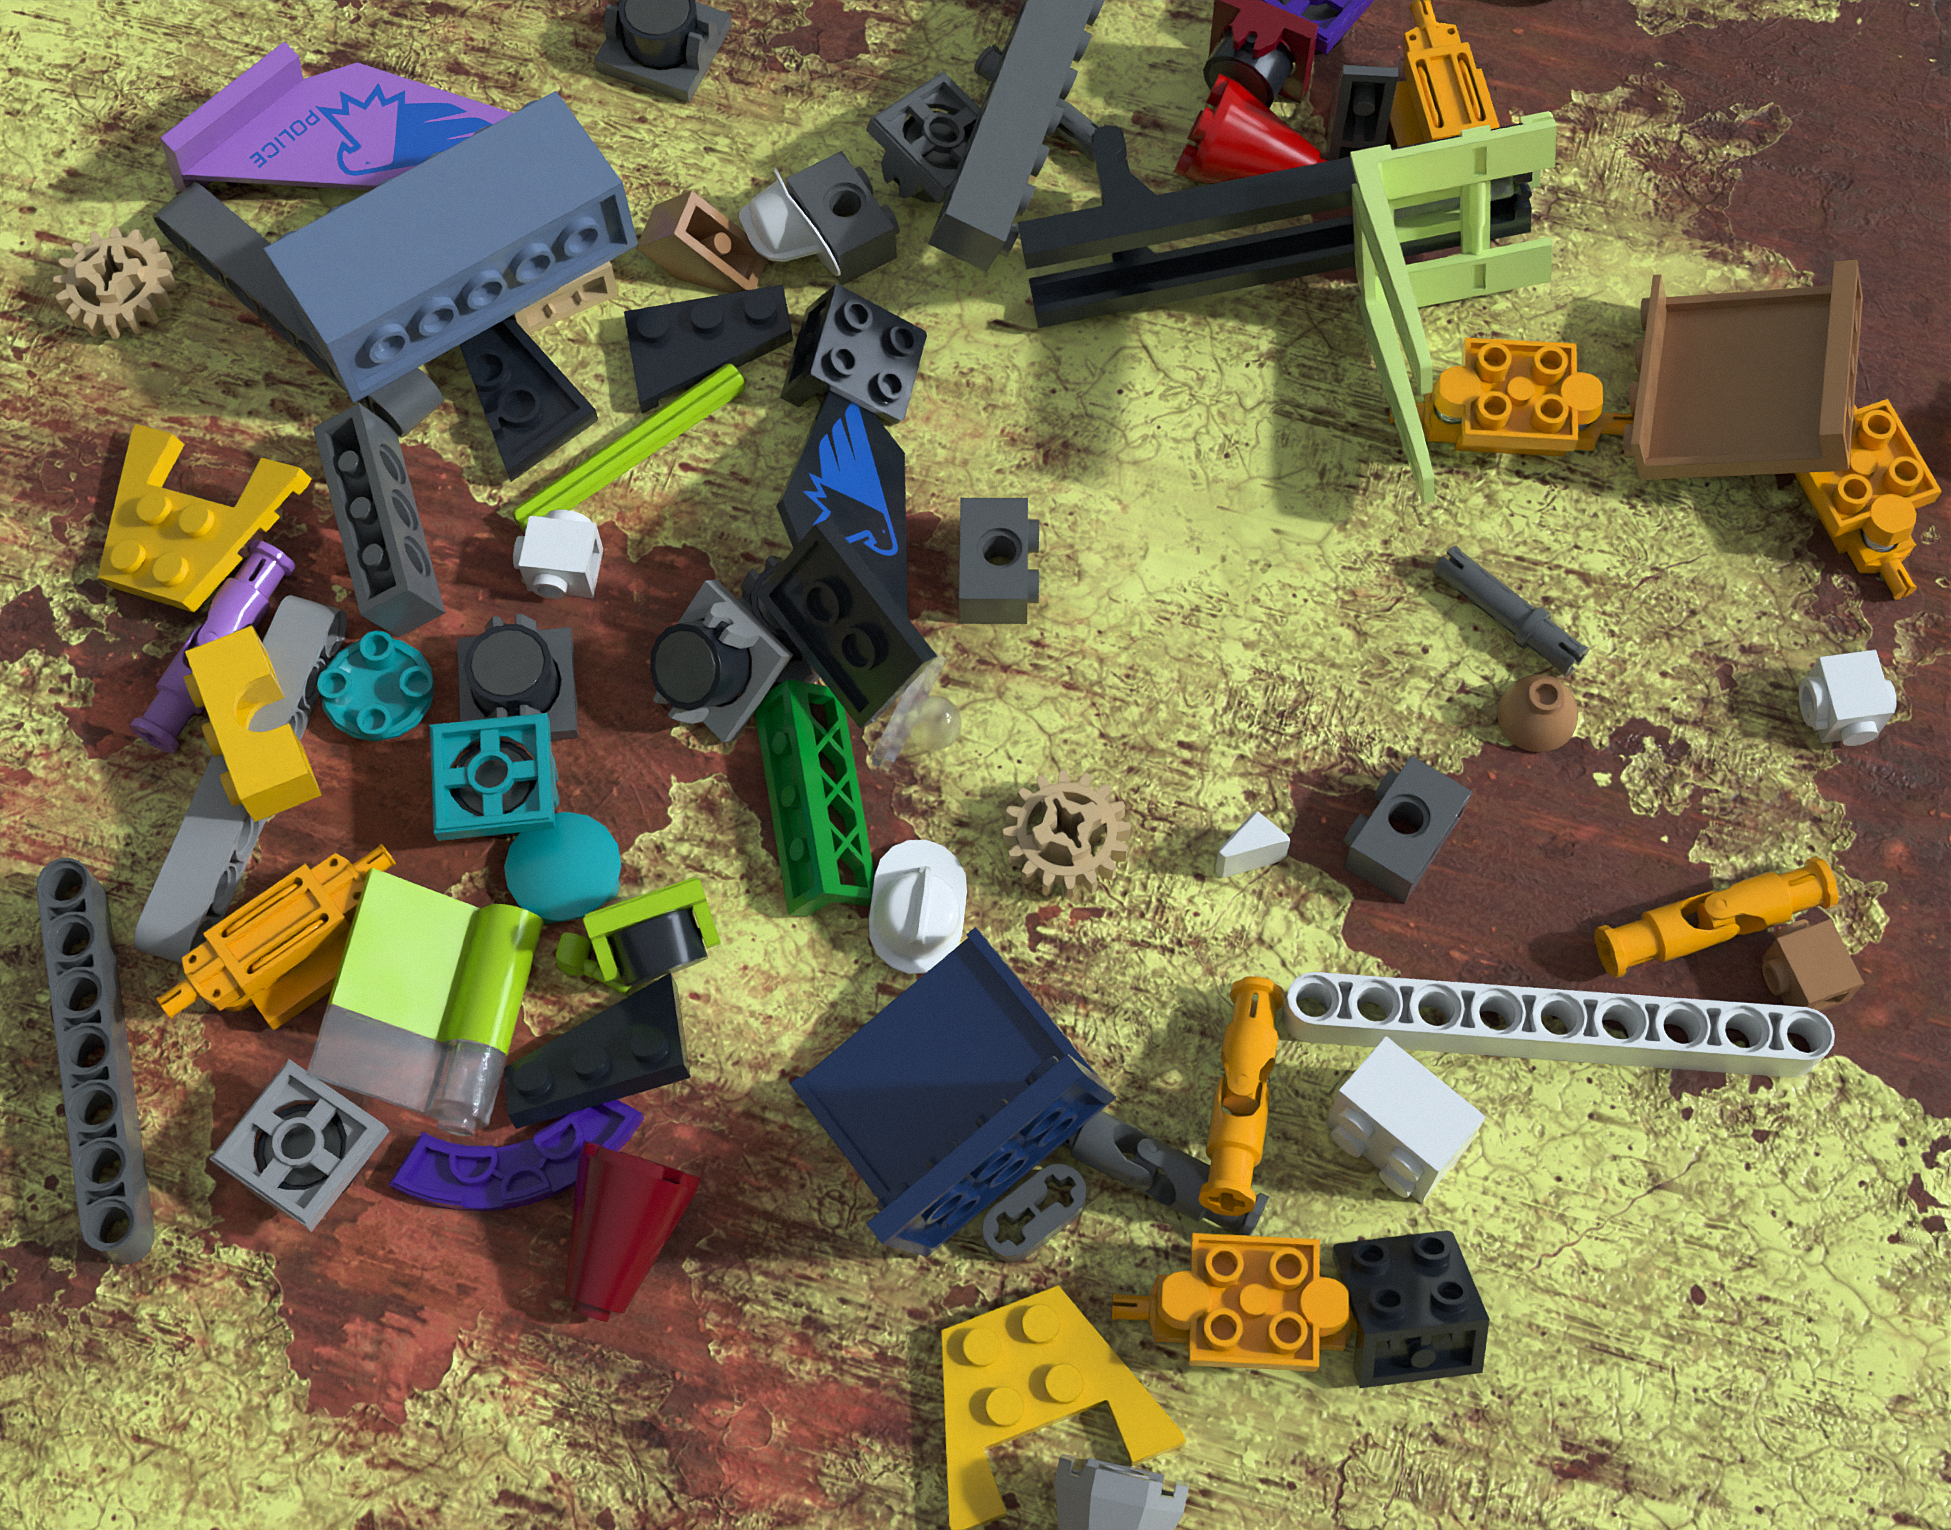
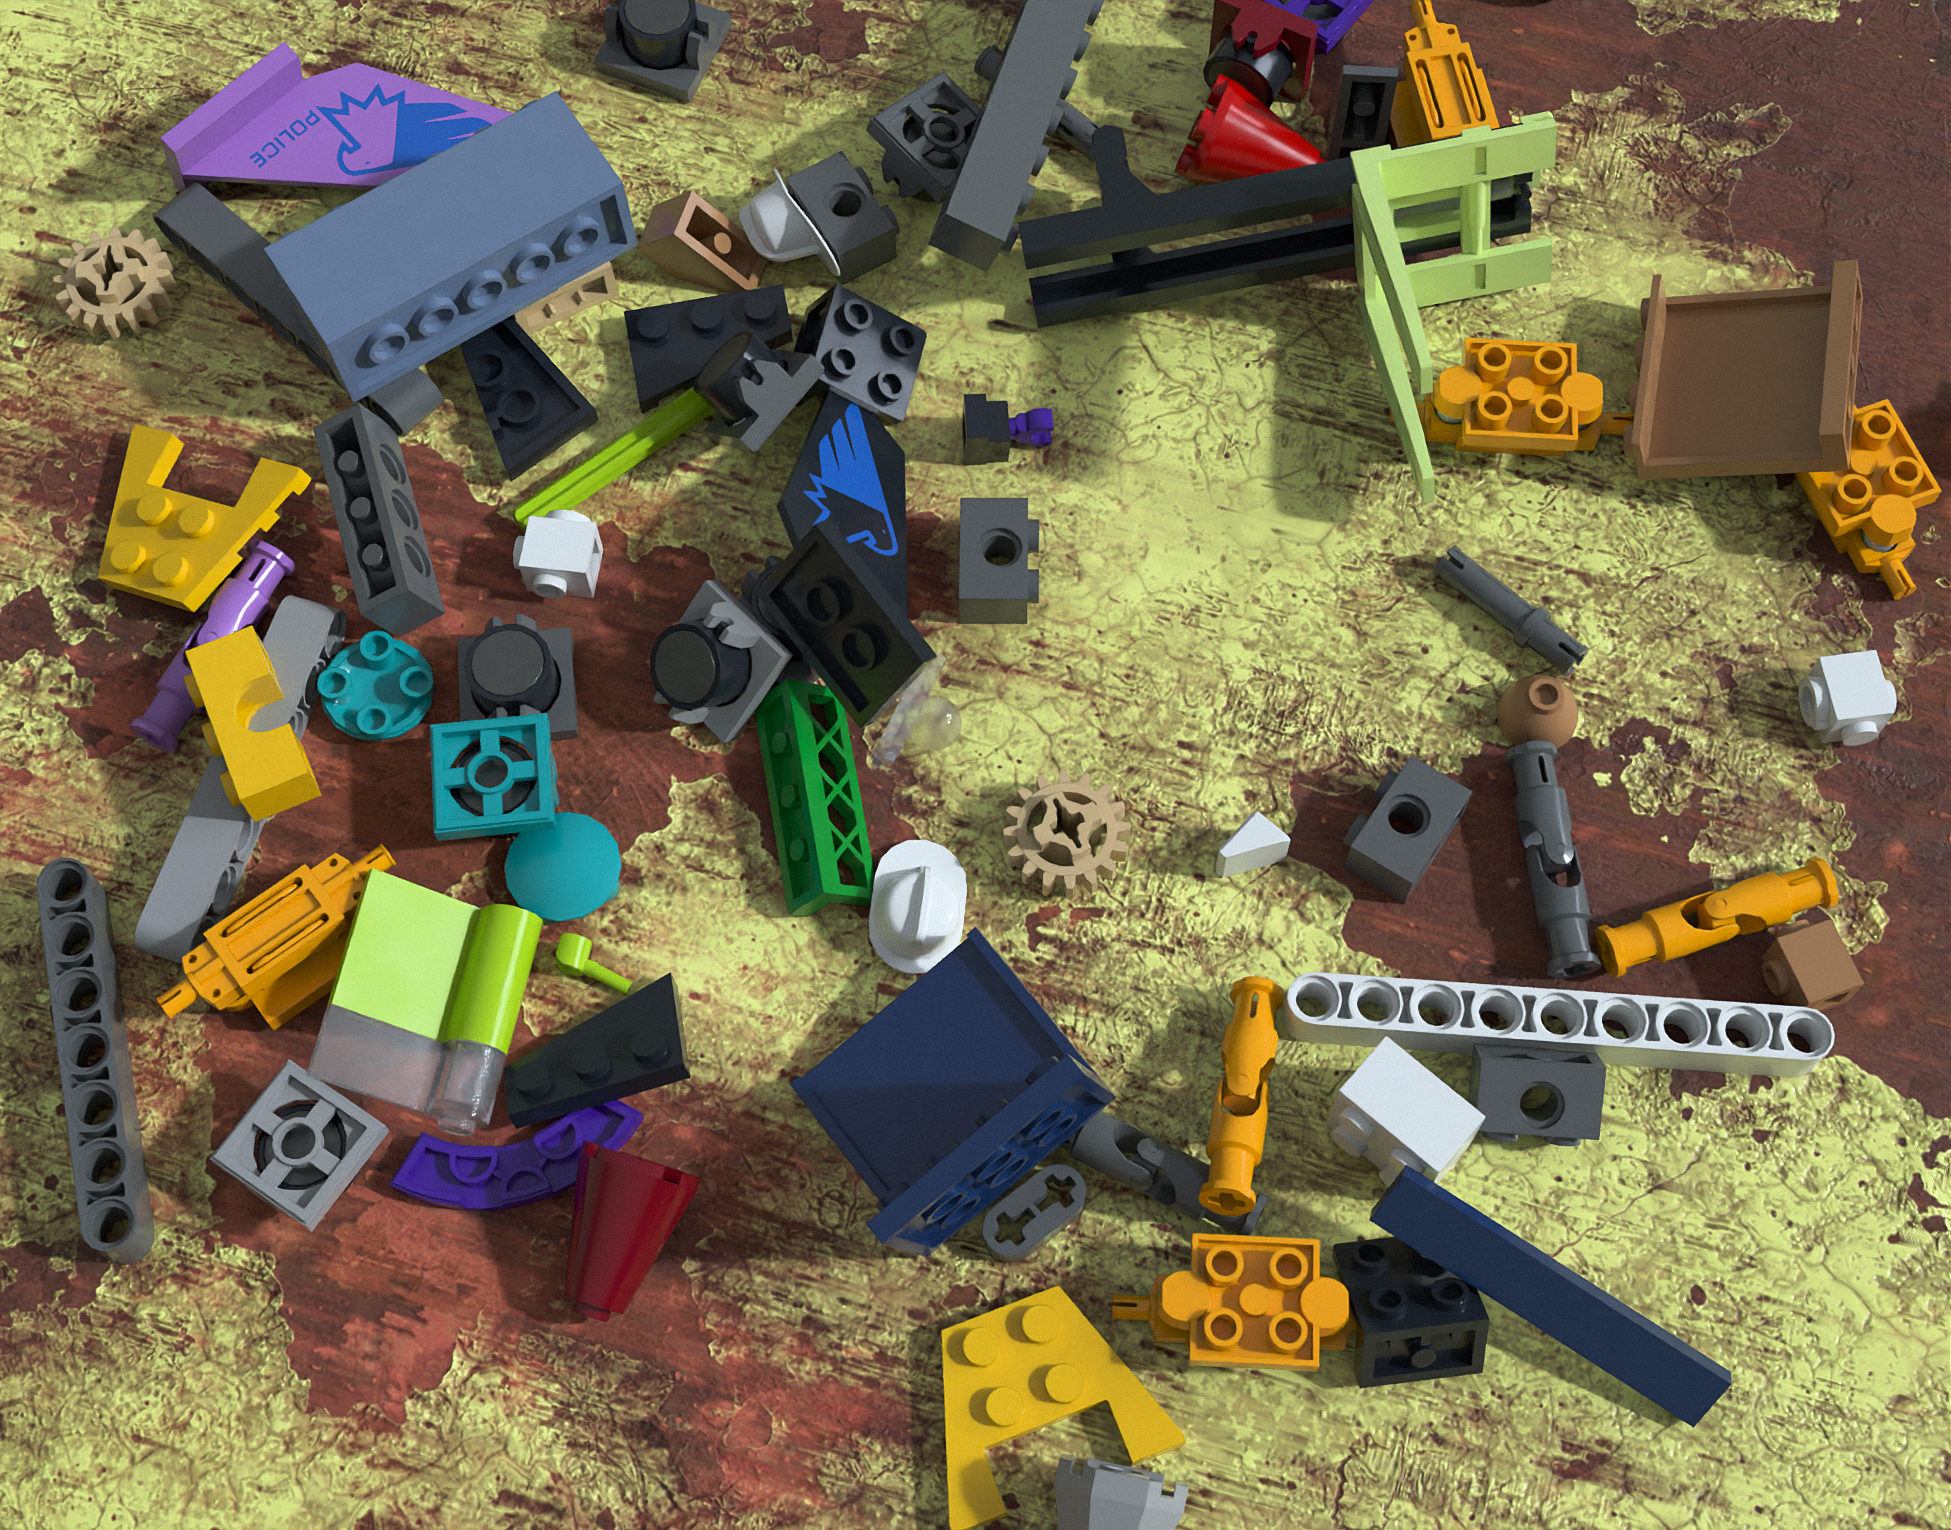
(653, 933): piece -> none
(752, 389): none -> piece
(989, 429): none -> black piece
(1545, 832): none -> dark grey piece
(1550, 1296): none -> dark blue tile
(1575, 1098): none -> dark grey brick

